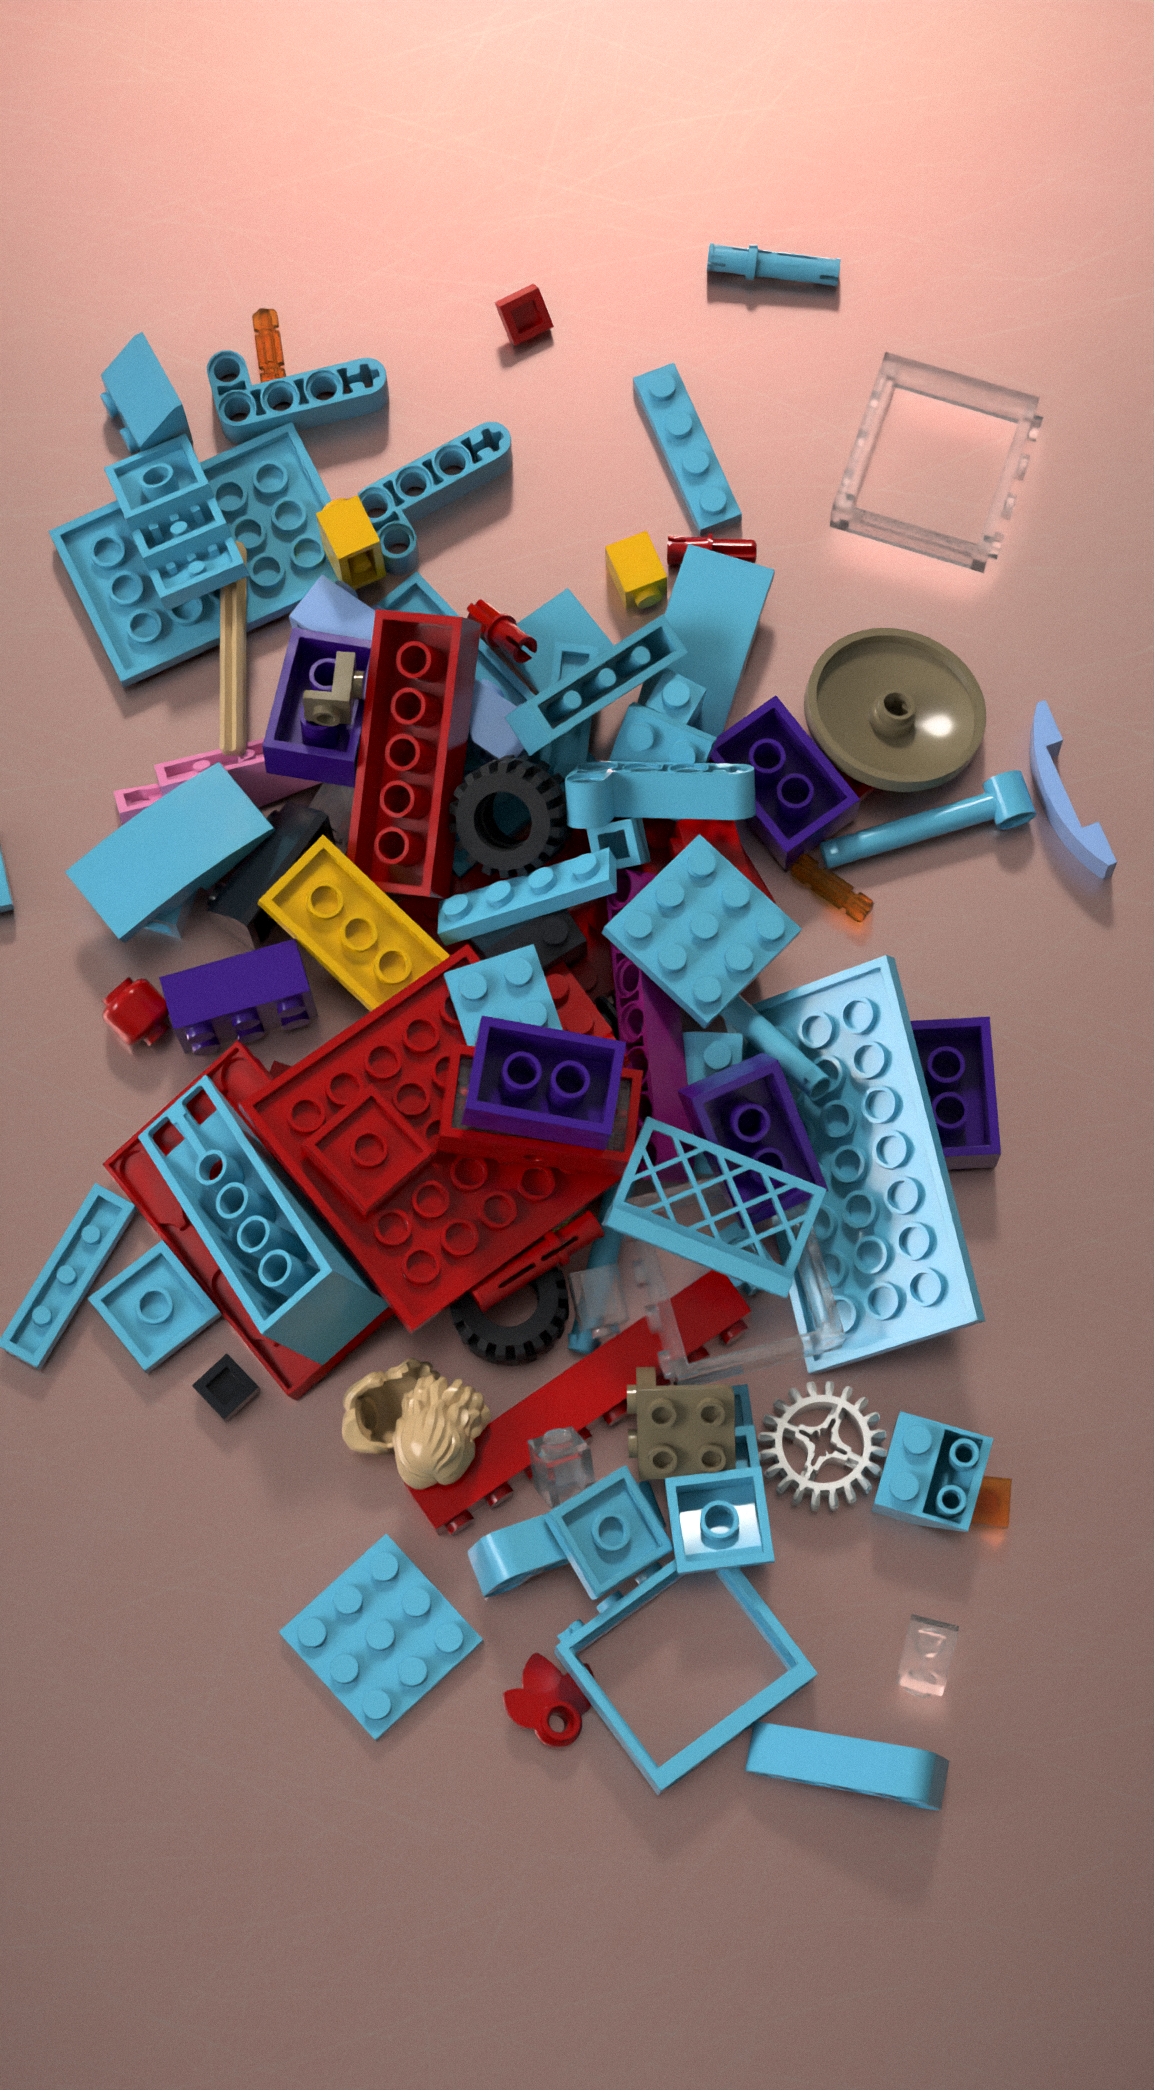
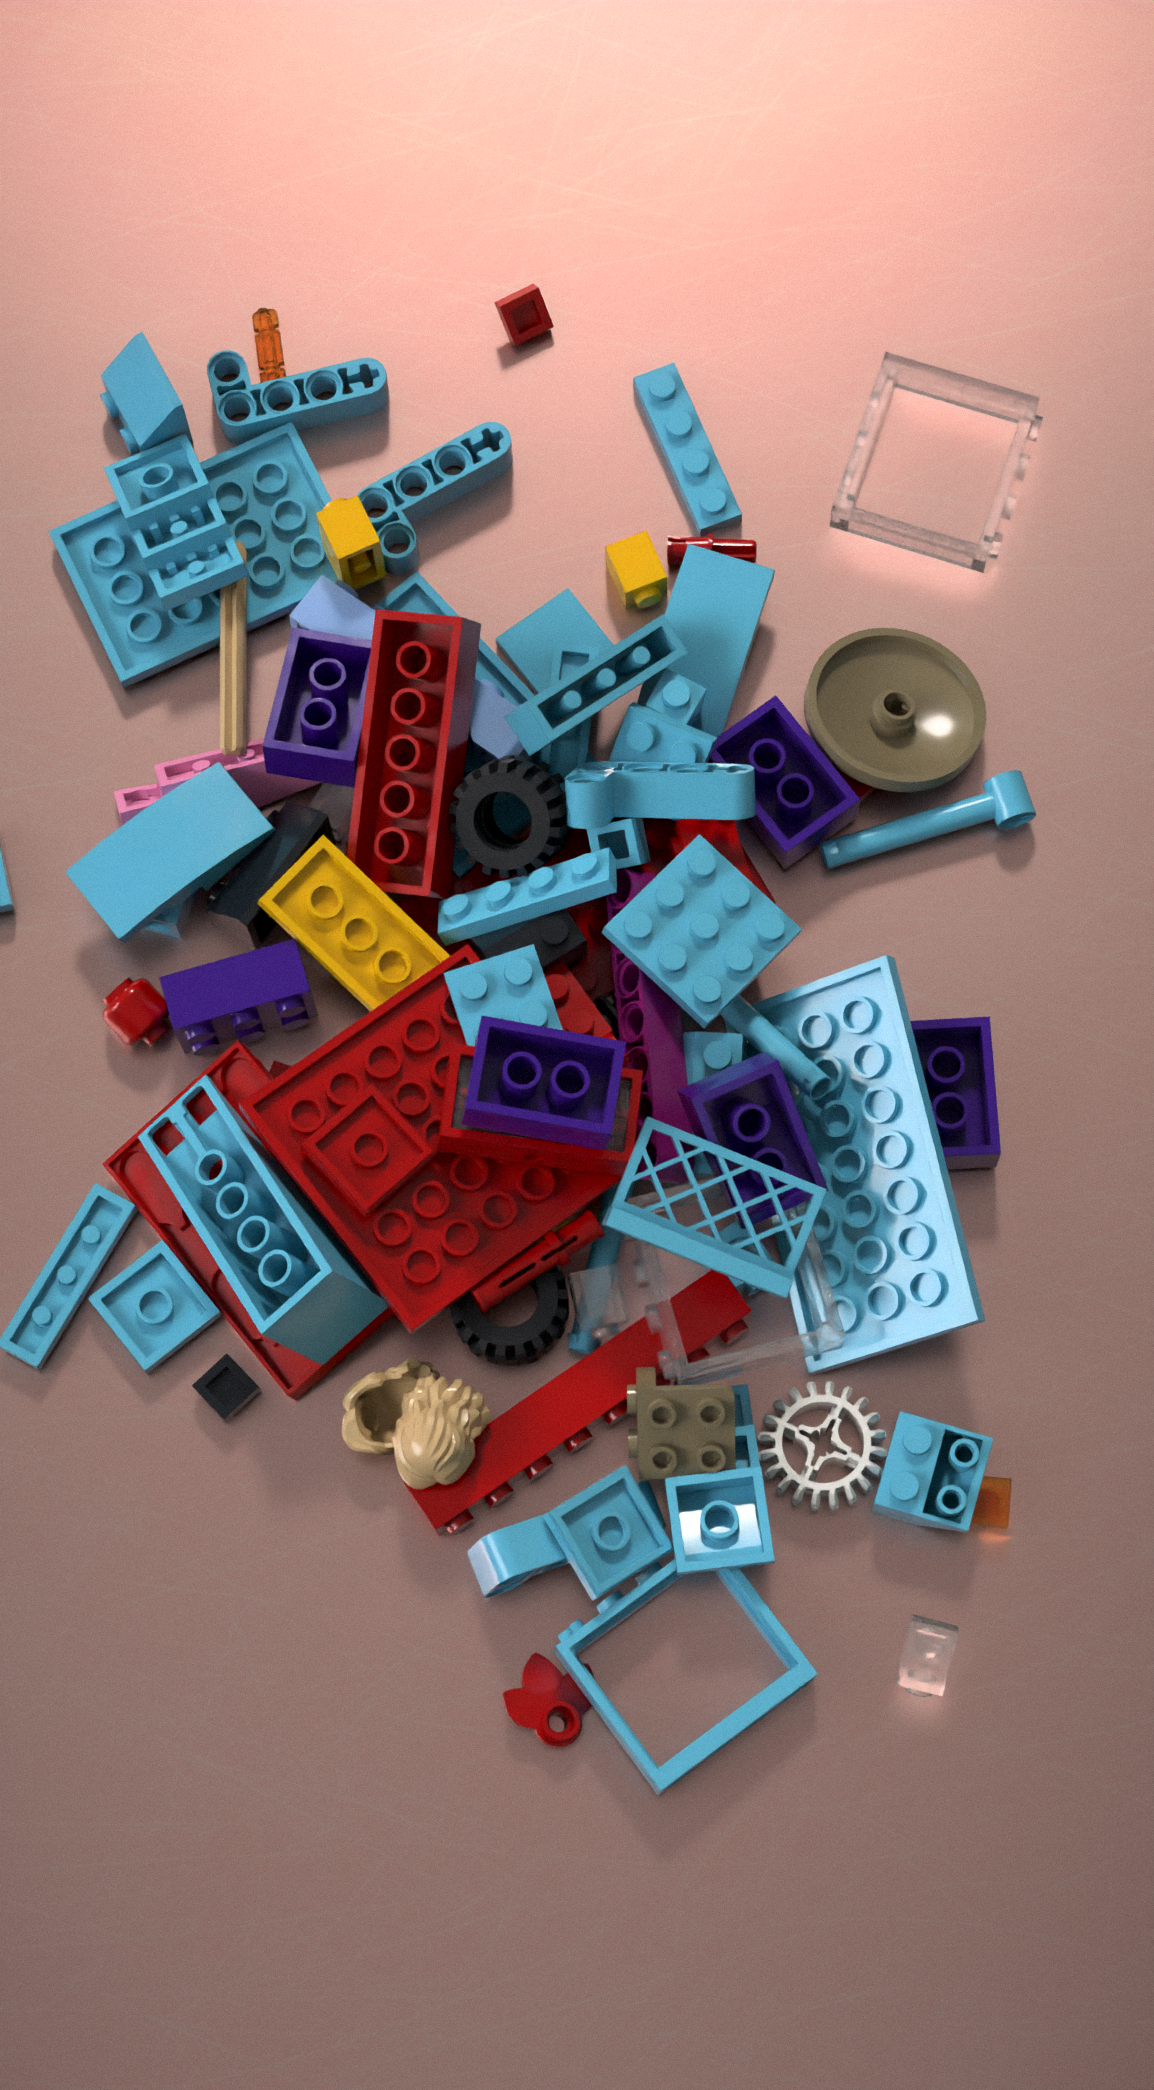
(336, 706): dark tan bracket -> none
(381, 1637): medium azure plate -> none
(502, 631): red axle -> none
(560, 1465): clear brick -> none
(773, 264): medium azure pin -> none
(832, 888): clear orange axle -> none
(848, 1764): medium azure beam -> none
(1086, 842): light blue slope -> none

